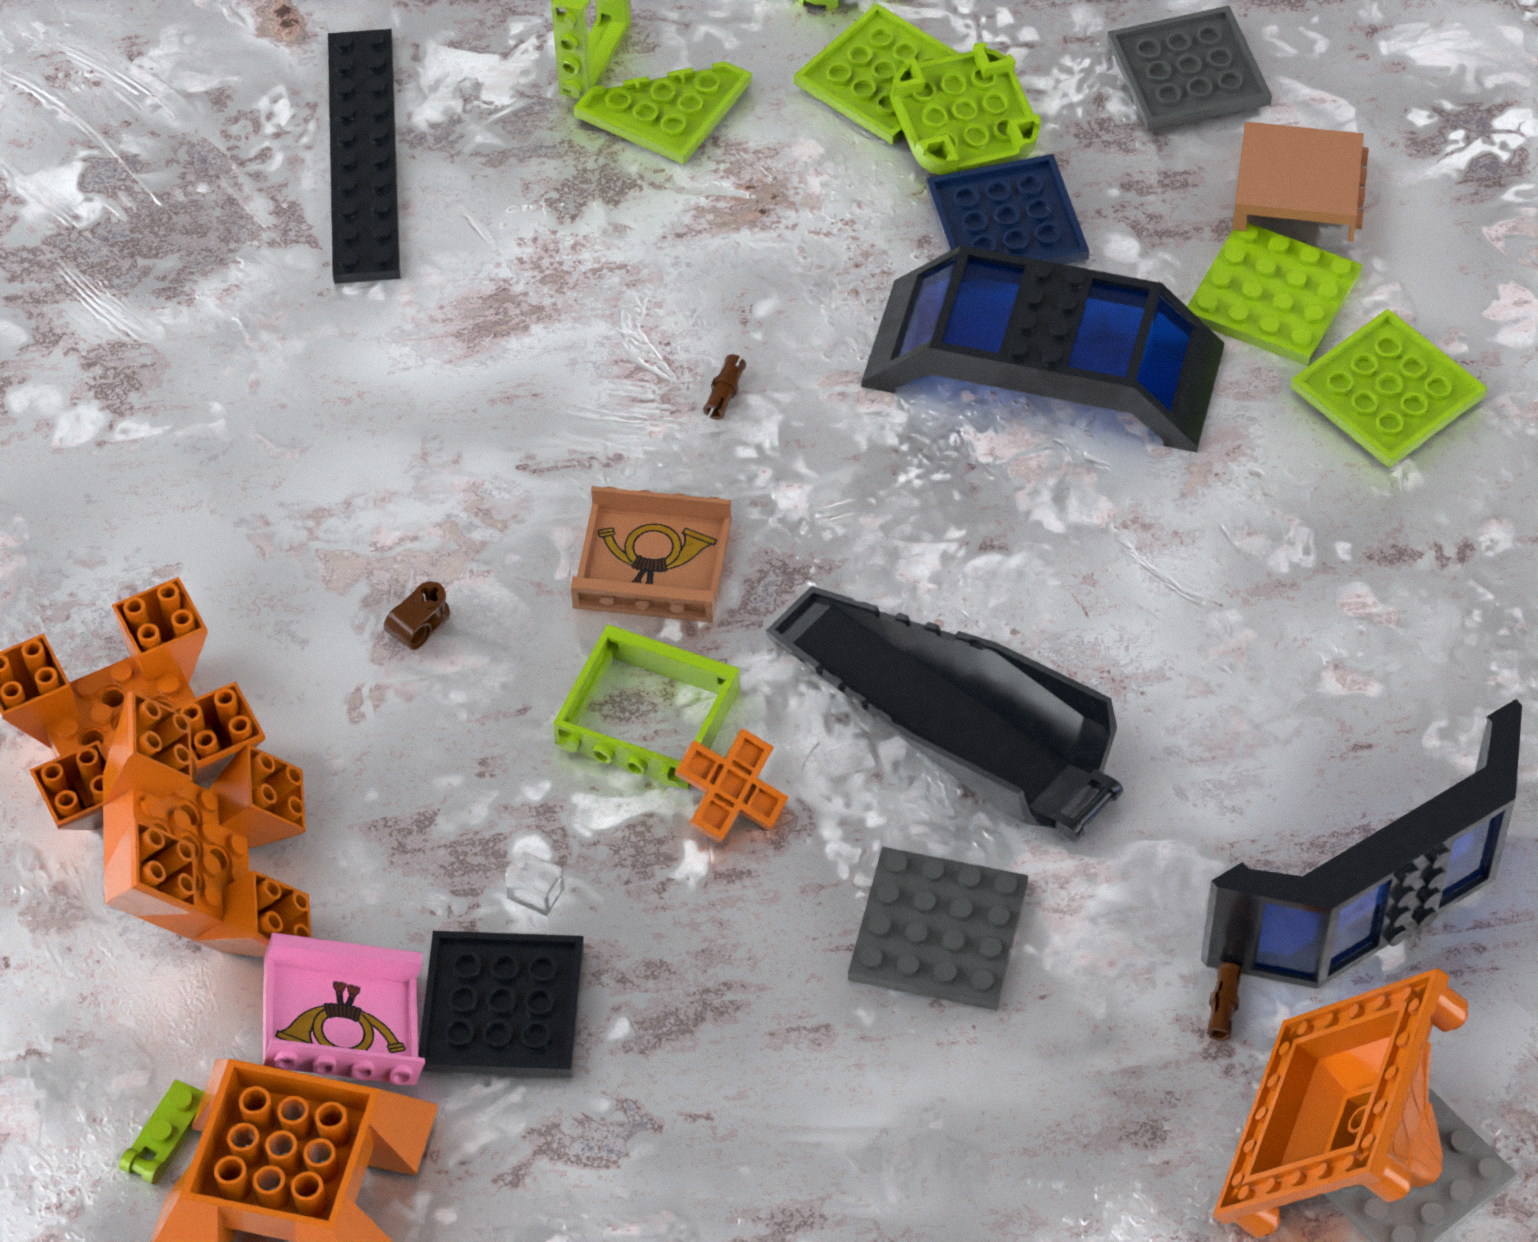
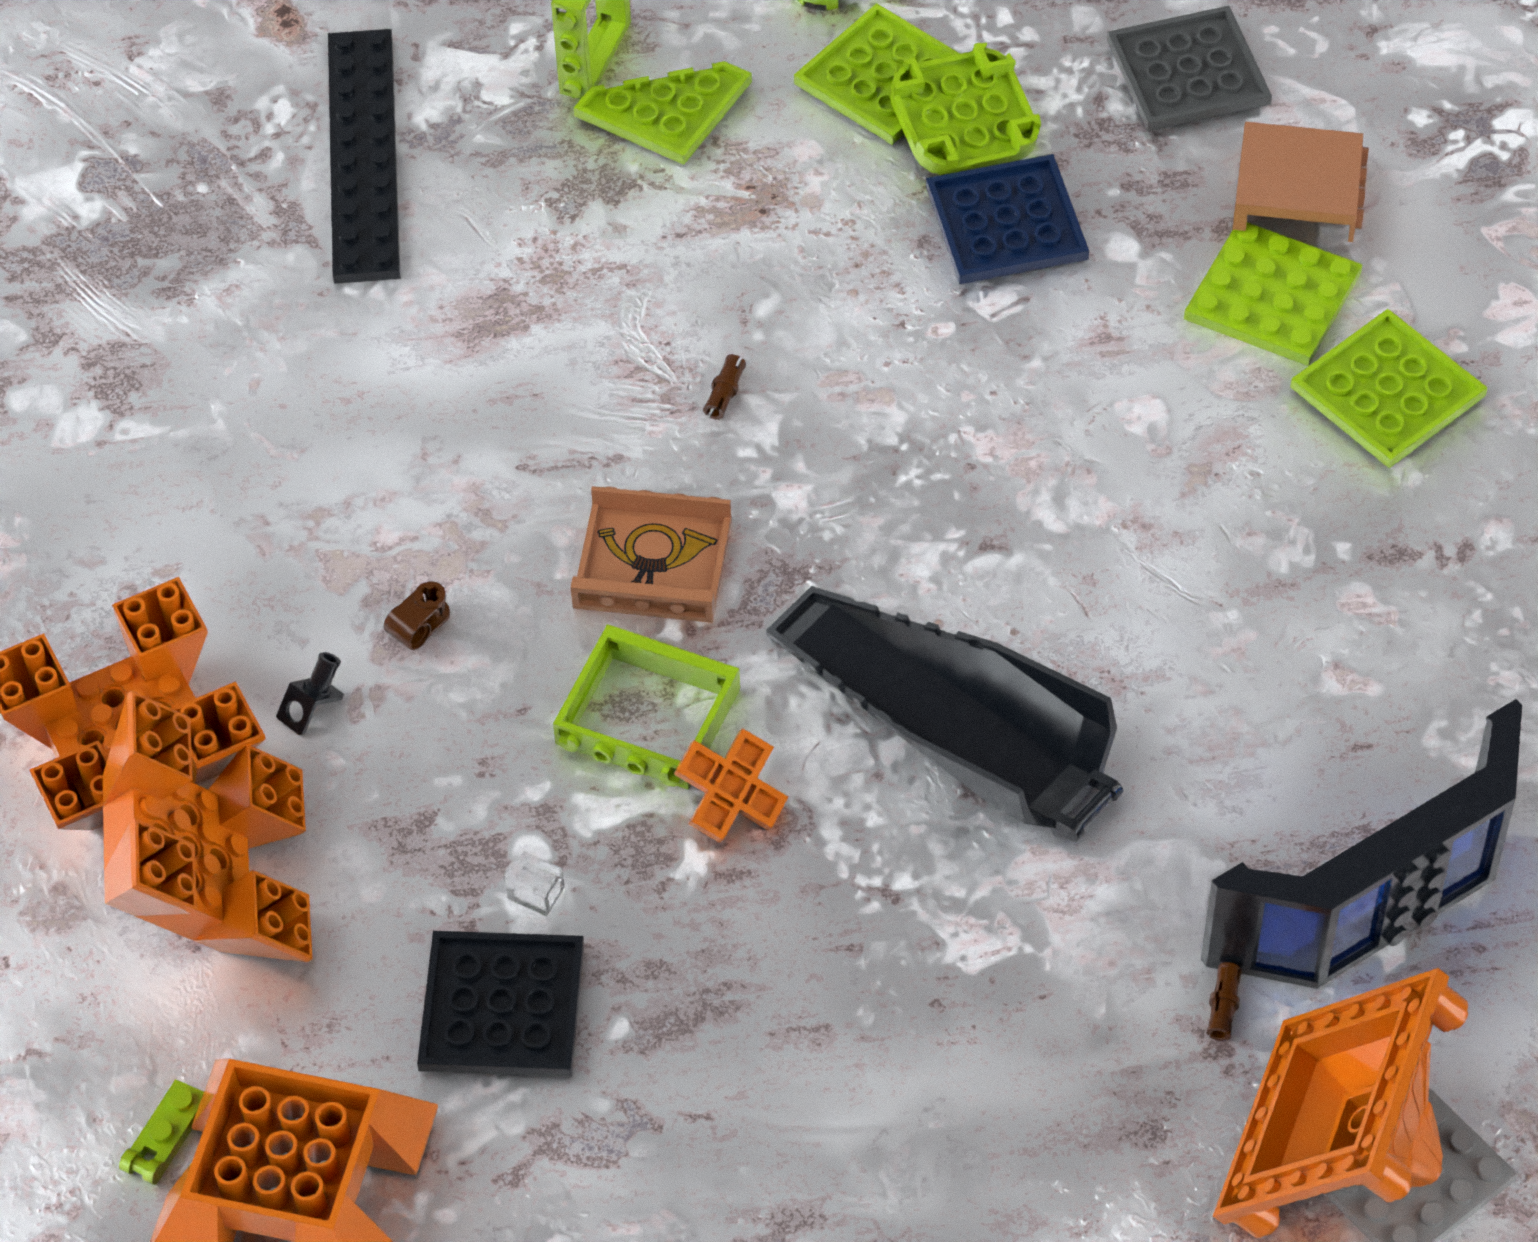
(311, 693): none -> black bracket
(341, 1009): bright pink panel -> none
(938, 928): dark grey plate -> none
(1051, 336): black window -> none

